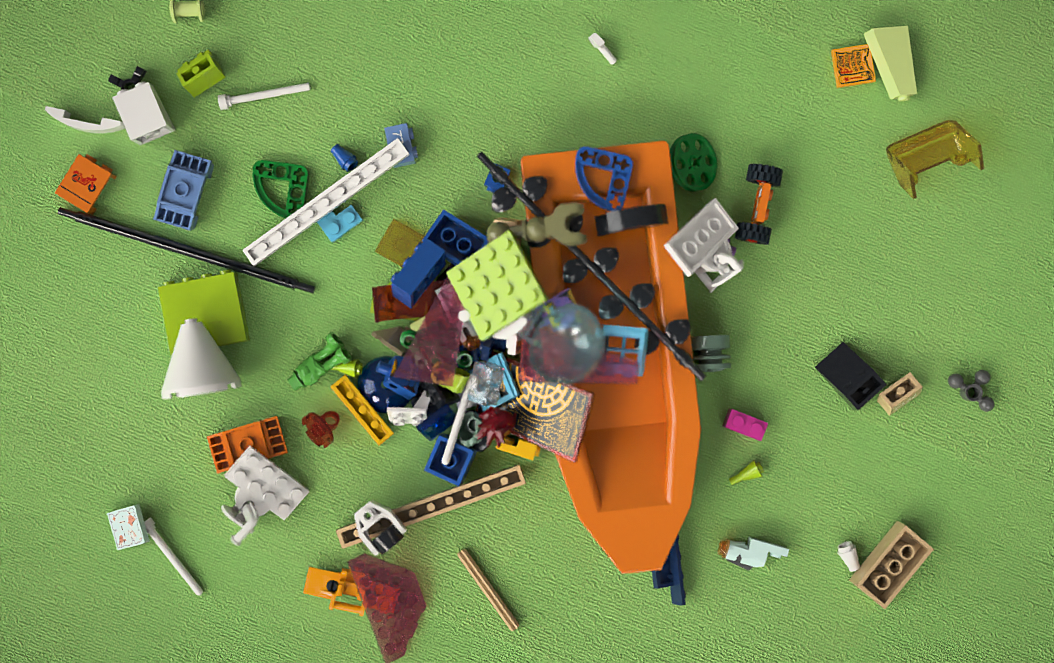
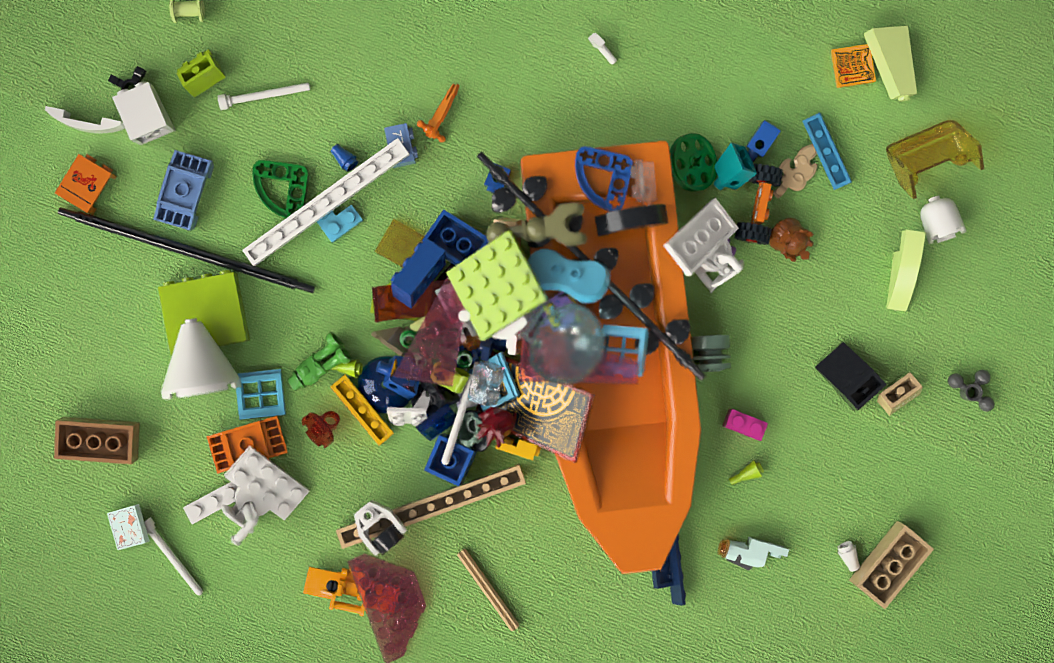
(96, 440): none -> medium nougat brick
(211, 503): none -> white plate
(262, 411): none -> medium azure piece
(431, 128): none -> orange piece
(580, 279): none -> medium azure plate
(644, 181): none -> clear bracket
(734, 167): none -> teal torso
(766, 134): none -> blue torso
(791, 239): none -> dark orange hair
(803, 171): none -> tan piece
(827, 151): none -> dark azure slope
(905, 270): none -> yellowish green slope
(941, 219): none -> white cylinder

